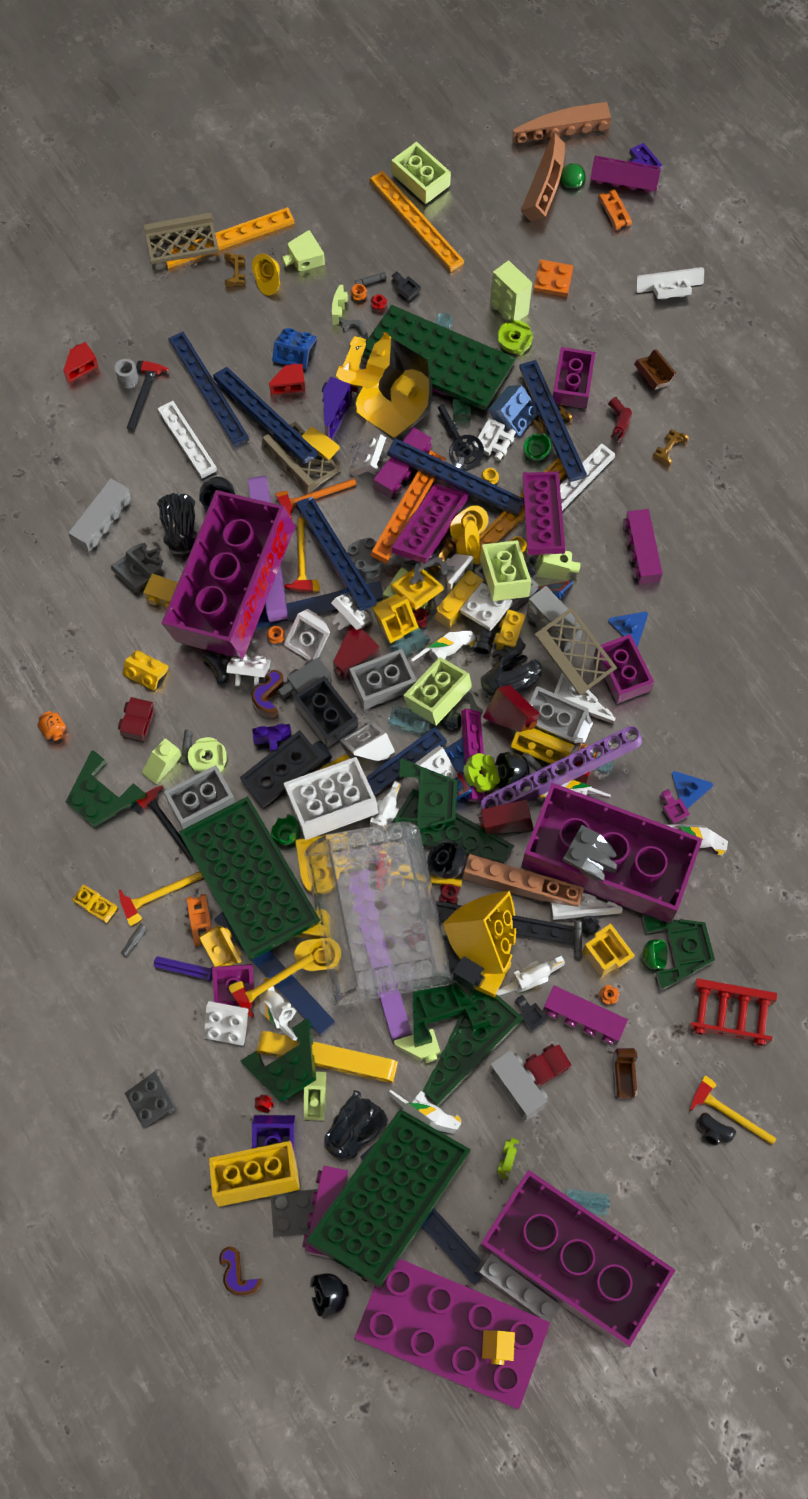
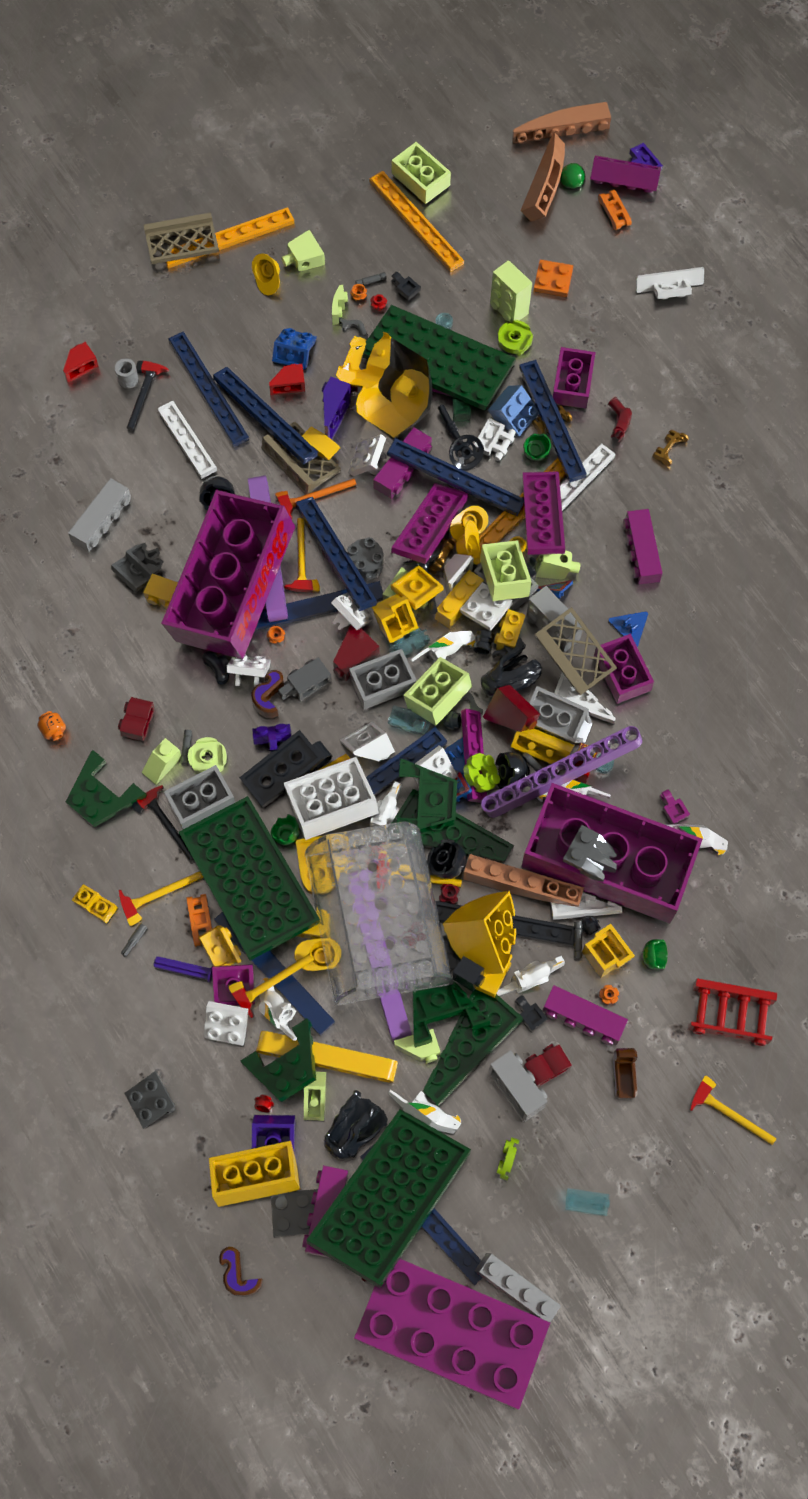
(144, 669): yellow bracket -> none
(178, 522): black hair -> none
(237, 261): pearl gold piece -> none
(307, 635): white slope -> none
(325, 711): black brick -> none
(329, 1294): black cylinder -> none
(403, 513): orange plate -> none
(423, 615): dark red plate -> none
(431, 562): dark grey helmet -> none
(490, 475): yellow plate -> none
(498, 1346): yellow brick -> none
(507, 818): dark red slope -> none
(577, 1259): magenta brick -> none
(655, 370): reddish brown bracket -> none
(689, 948): dark green wing -> none
(690, 788): blue piece -> none
(715, 1131): black piece -> none

